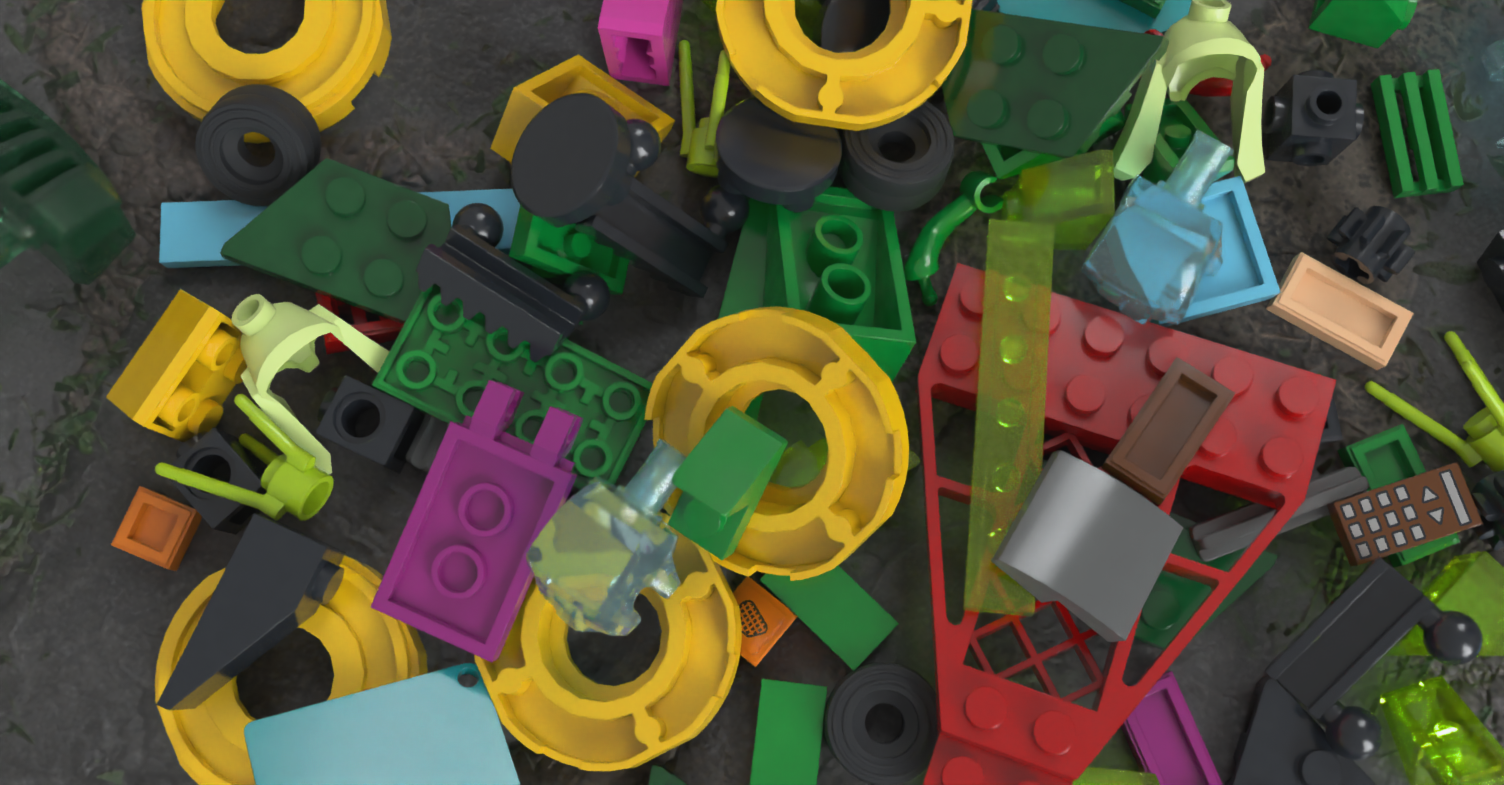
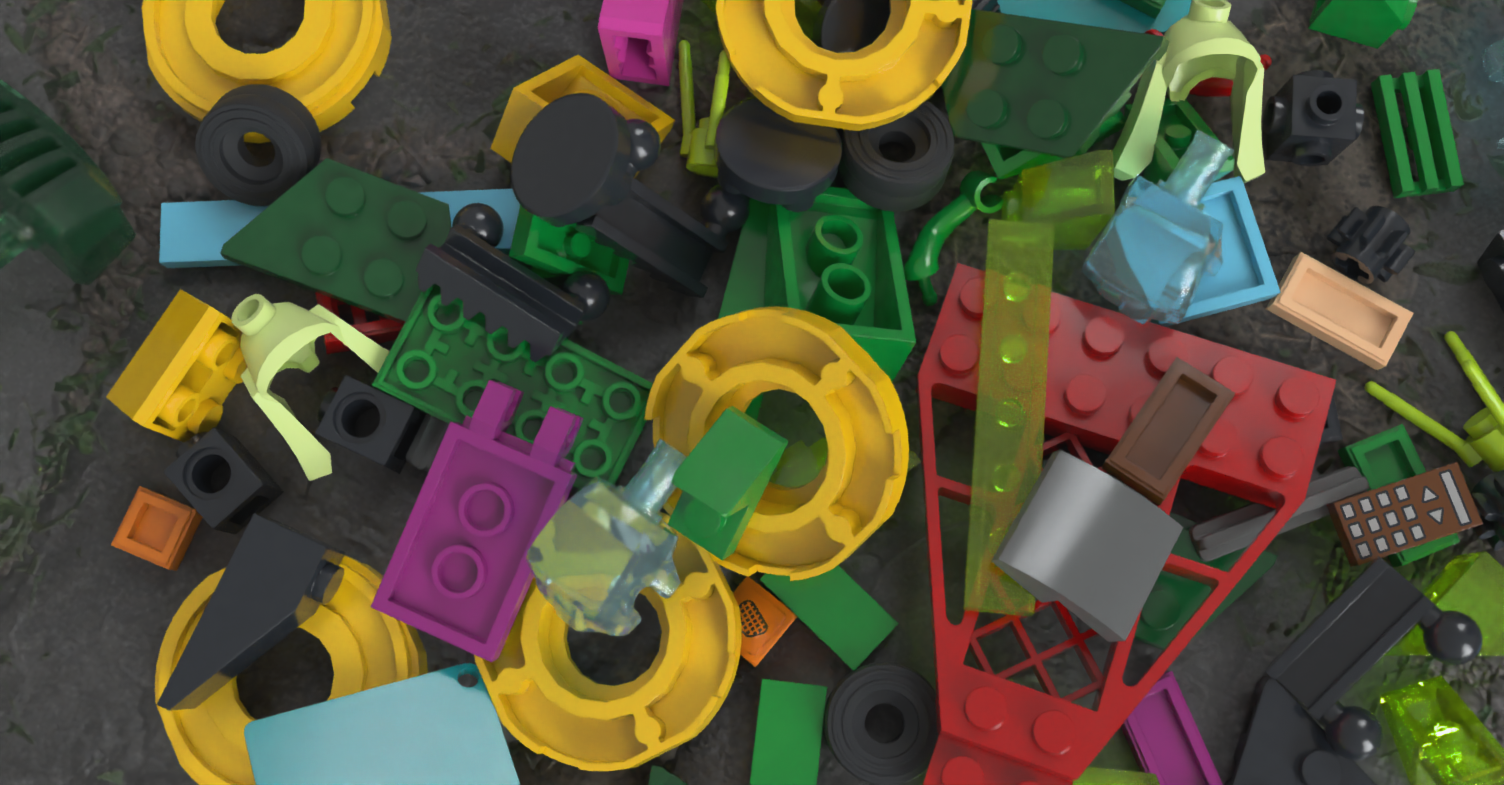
(290, 479): lime plant -> none

